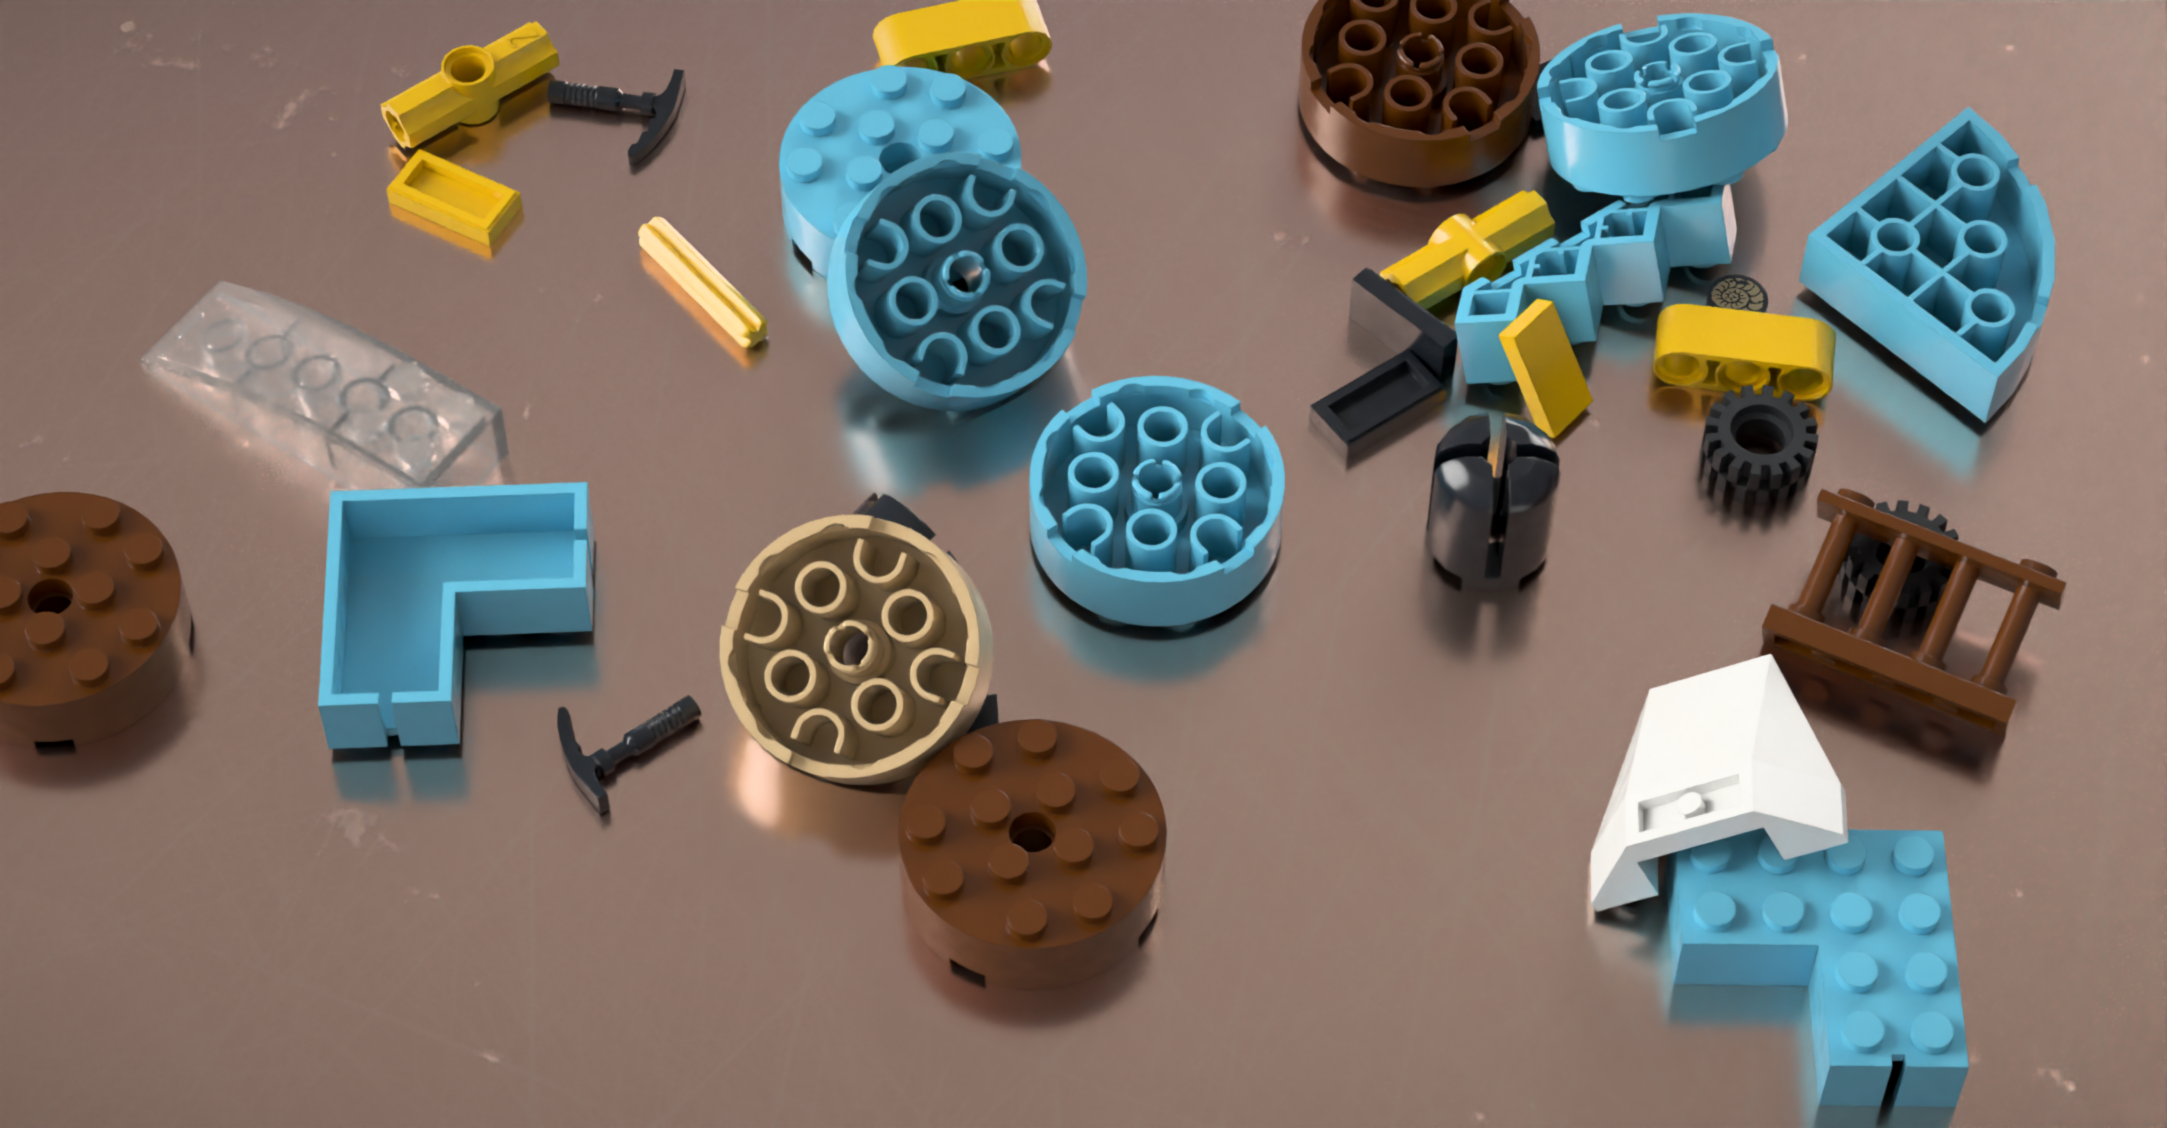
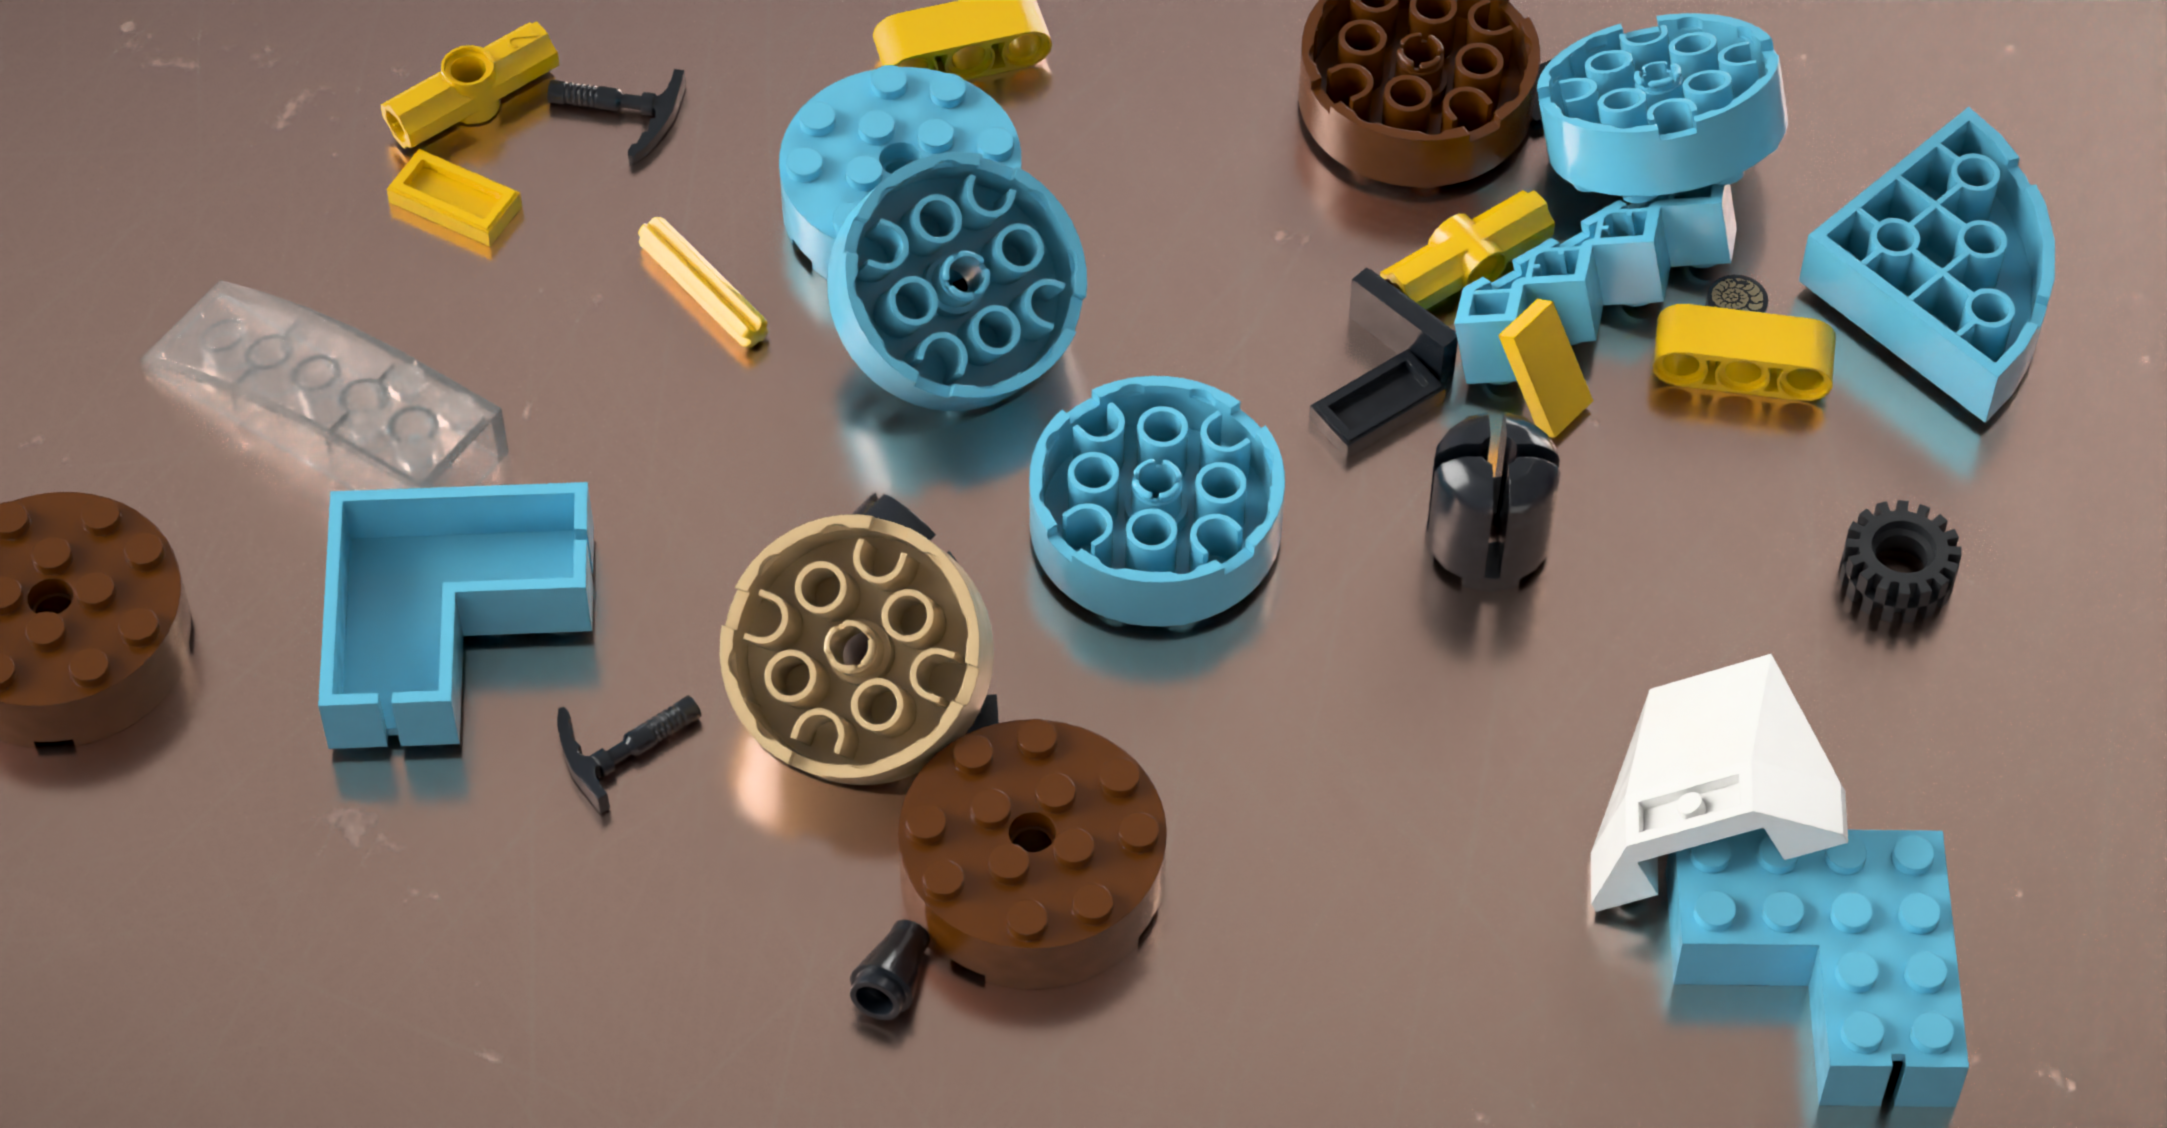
(890, 972): none -> black cone
(1764, 417): black tyre -> none
(1922, 674): reddish brown fence -> none

